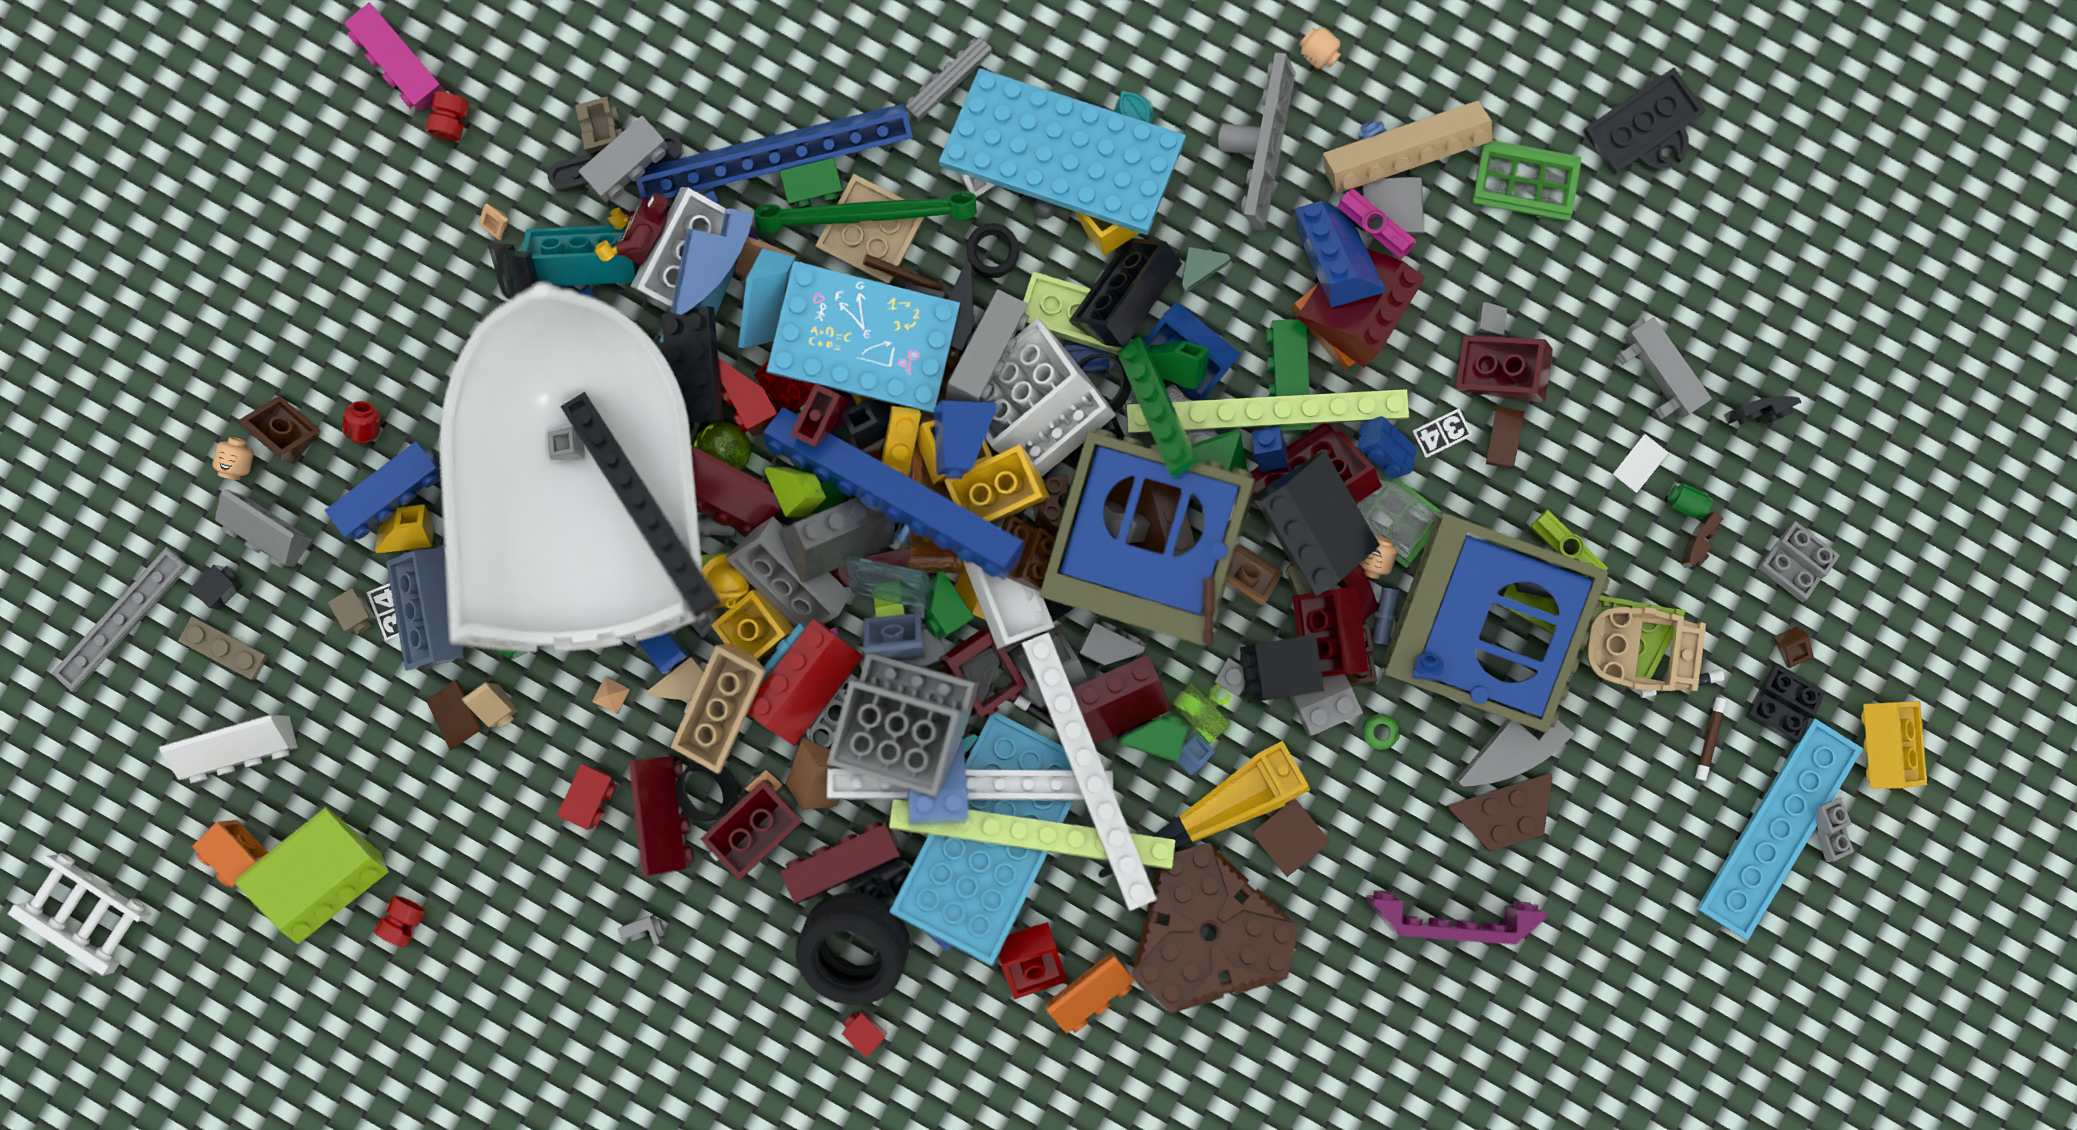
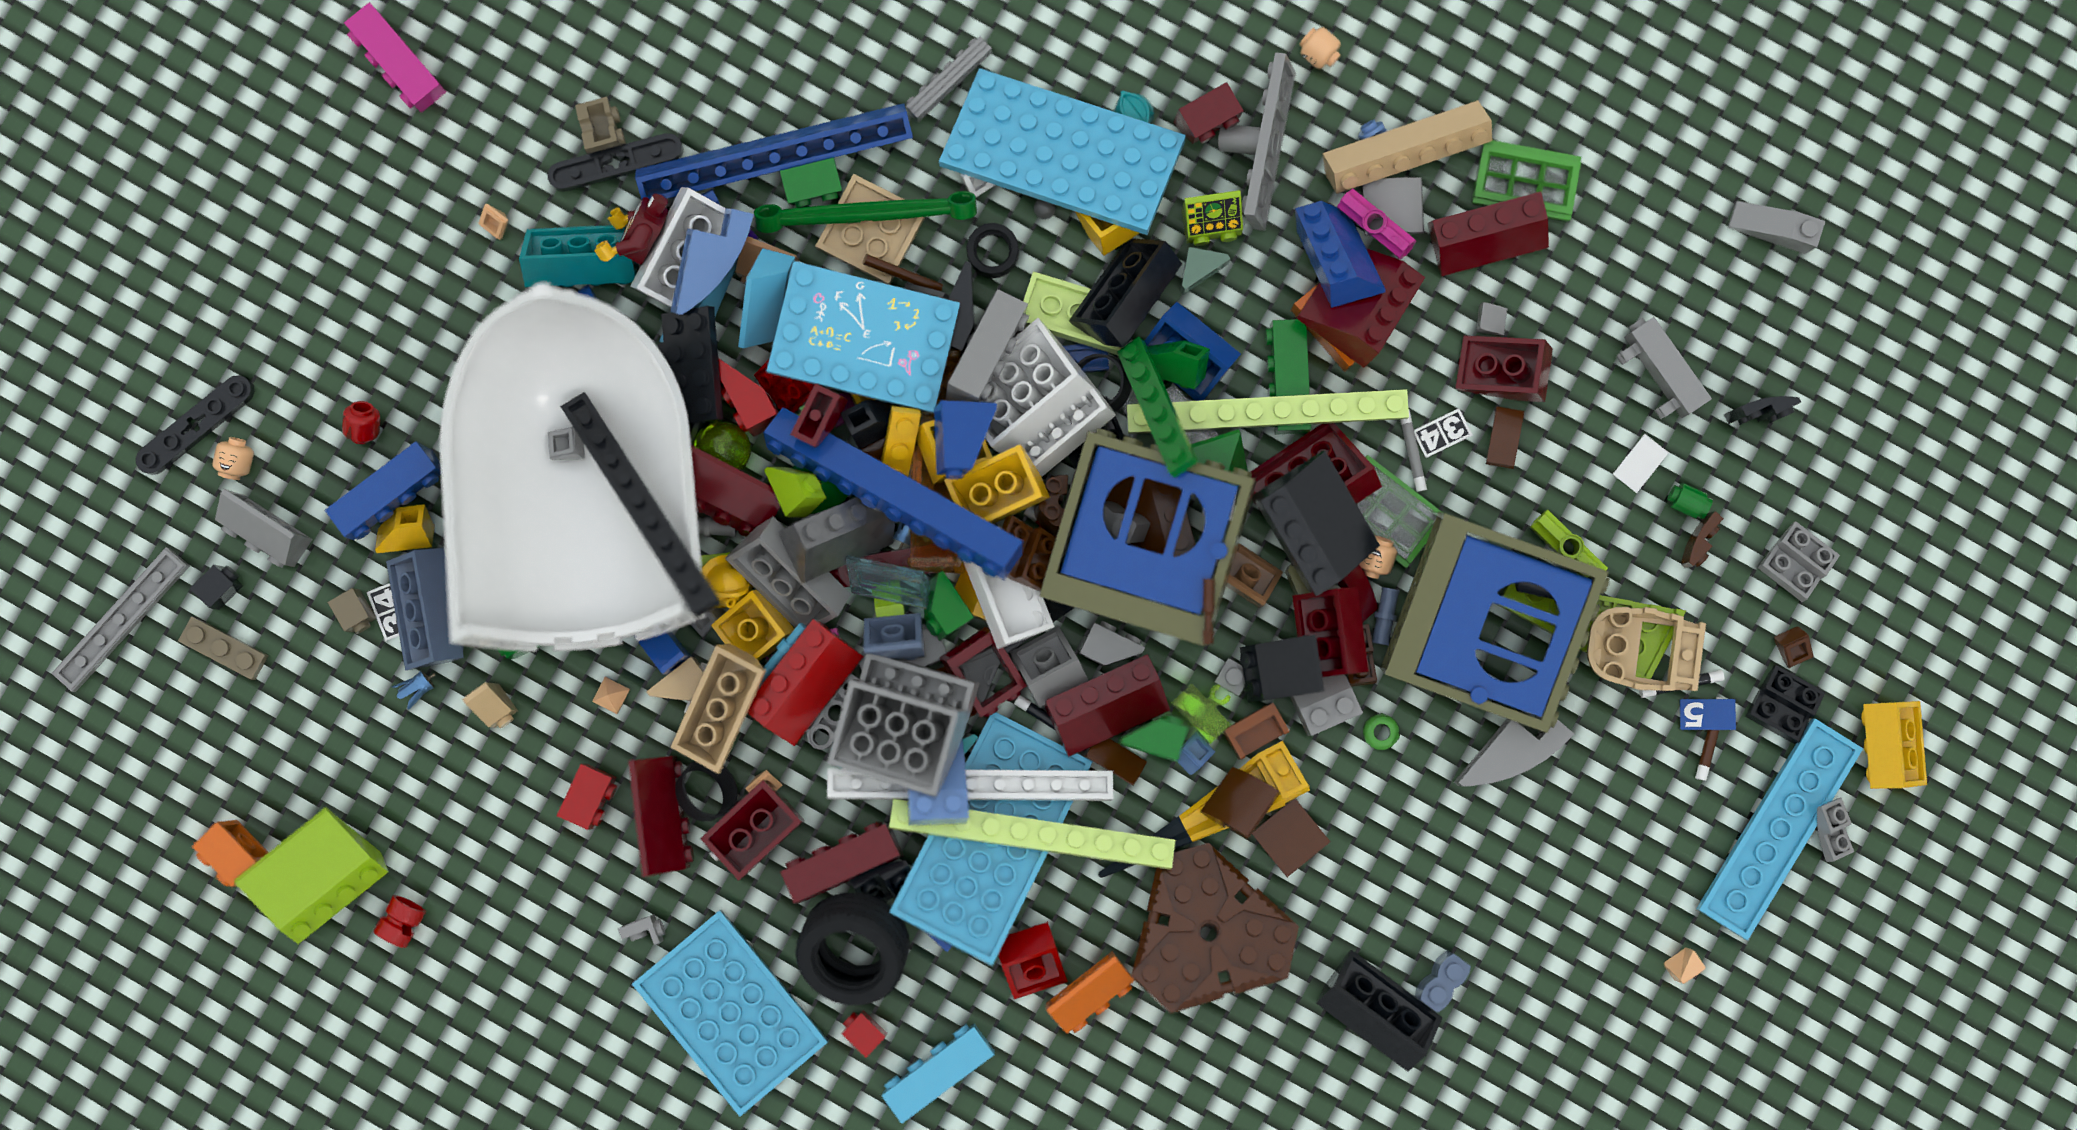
(55, 928): white fence -> none
(173, 443): none -> black piece
(230, 747): white slope -> none
(281, 429): reddish brown slope -> none
(419, 682): none -> flat silver piece
(447, 116): red wheel -> none
(452, 715): reddish brown piece -> none
(513, 269): black slope -> none
(624, 159): light grey slope -> none
(730, 1012): none -> medium azure plate
(809, 776): medium nougat slope -> none
(938, 1072): none -> medium azure brick
(1088, 771): white plate -> none
(1117, 759): none -> reddish brown slope
(1208, 114): none -> dark red slope
(1212, 217): none -> slope
(1240, 802): none -> reddish brown slope
(1255, 730): none -> dark orange panel
(1270, 449): blue brick -> none
(1380, 1011): none -> black slope
(1386, 447): blue brick -> none
(1413, 454): none -> light grey bar
(1428, 667): blue plate -> none
(1446, 975): none -> sand blue brick
(1490, 233): none -> dark red slope
(1506, 813): reddish brown wing -> none
(1519, 922): magenta slope -> none
(1646, 125): black plate -> none
(1684, 965): none -> light nougat slope
(1707, 714): none -> blue sticker
(1777, 226): none -> light grey slope

